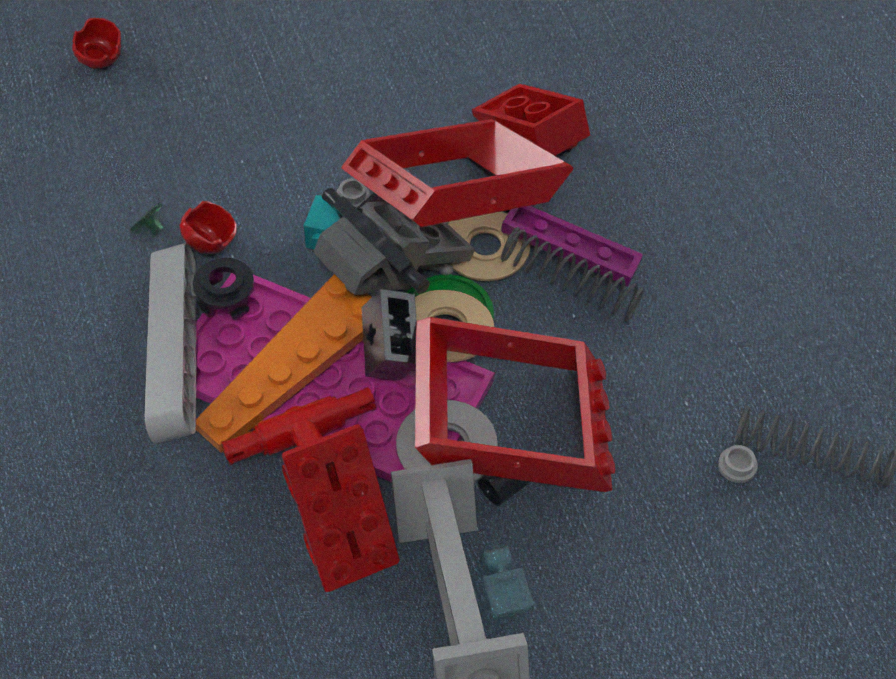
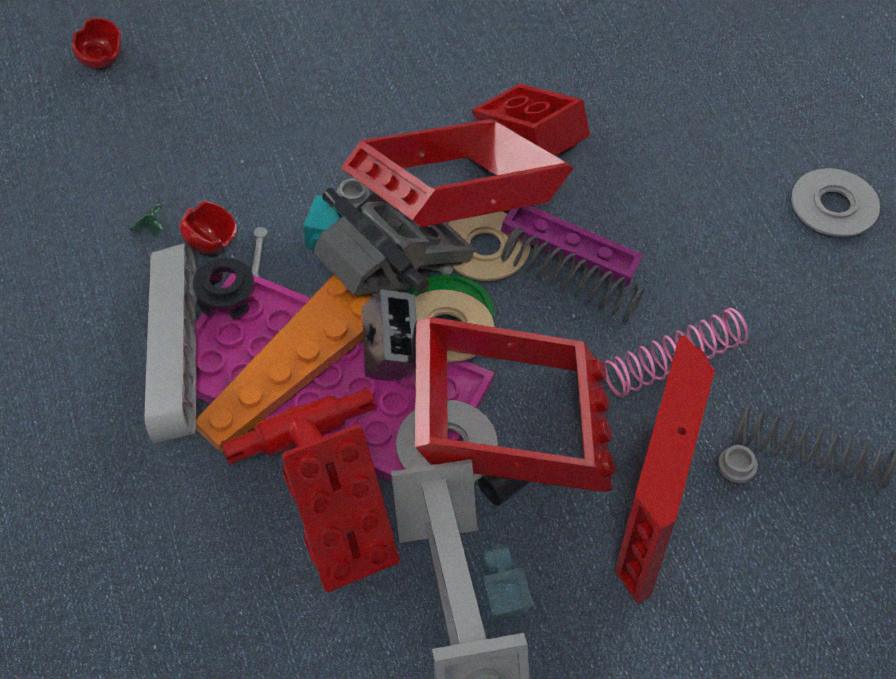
(260, 236): none -> light grey hinge
(665, 470): none -> red window
(726, 328): none -> bright pink piece
(856, 220): none -> light grey piece

